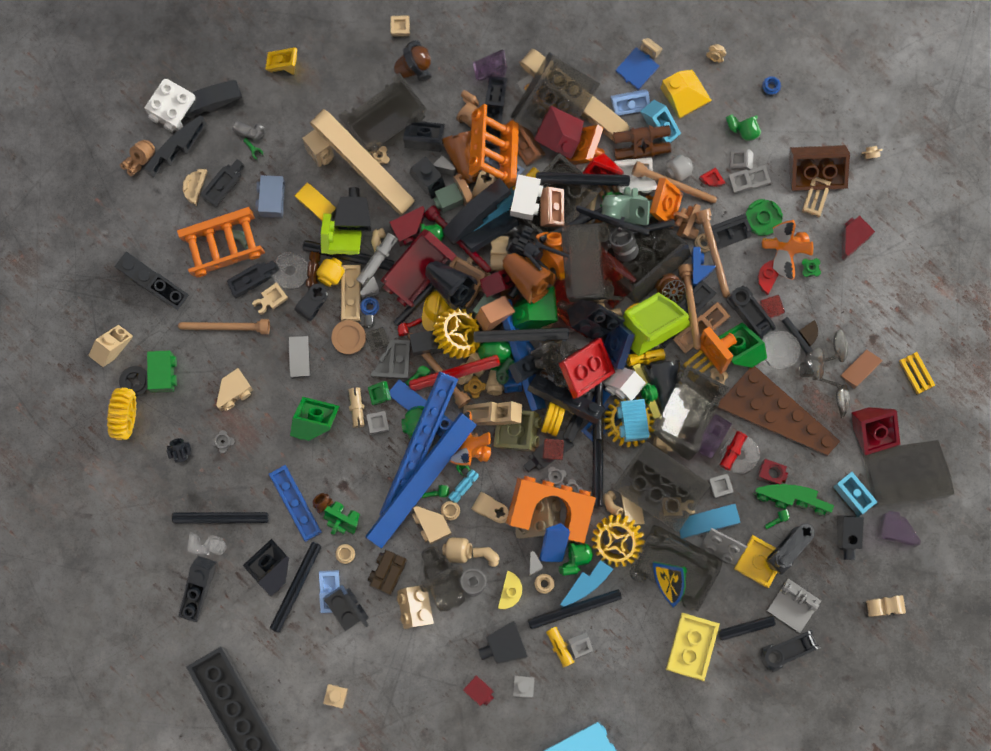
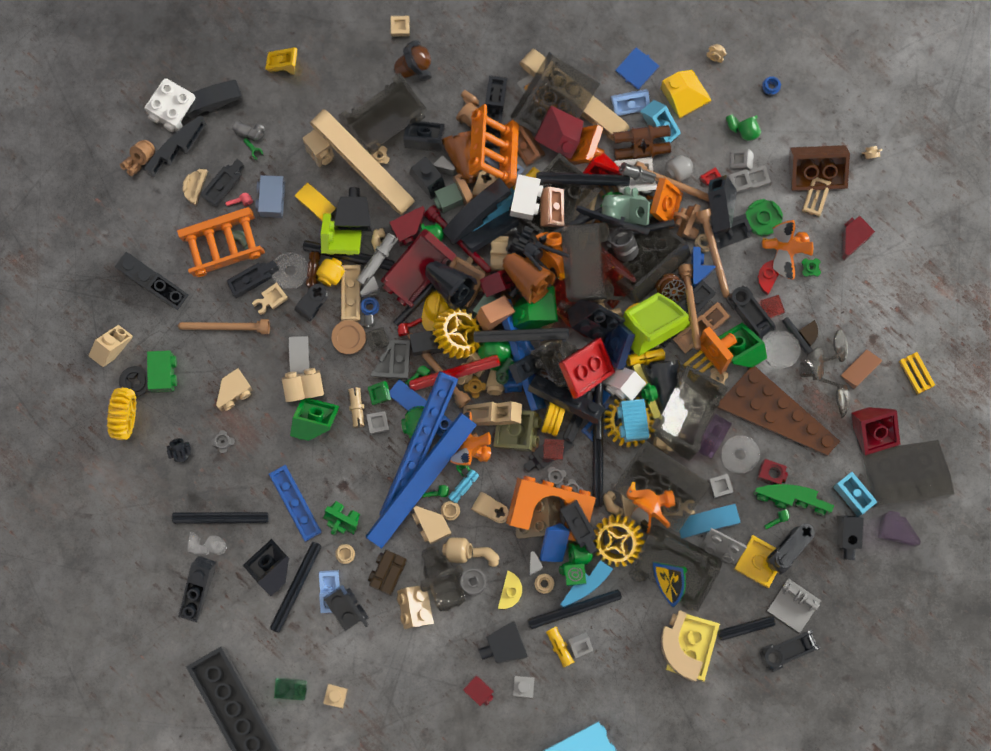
(245, 198): none -> coral hand
(290, 689): none -> clear green bracket
(302, 385): none -> tan brick
(321, 502): reddish brown plate -> none
(491, 65): clear purple slope -> none
(575, 574): none -> green tile
(579, 525): none -> black hinge
(637, 173): none -> dark grey axle
(649, 506): none -> orange animal
(650, 48): tan slope -> none
(672, 652): none -> tan arch
(722, 203): none -> black slope
(733, 450): red pin -> none
(886, 606): tan leg -> none

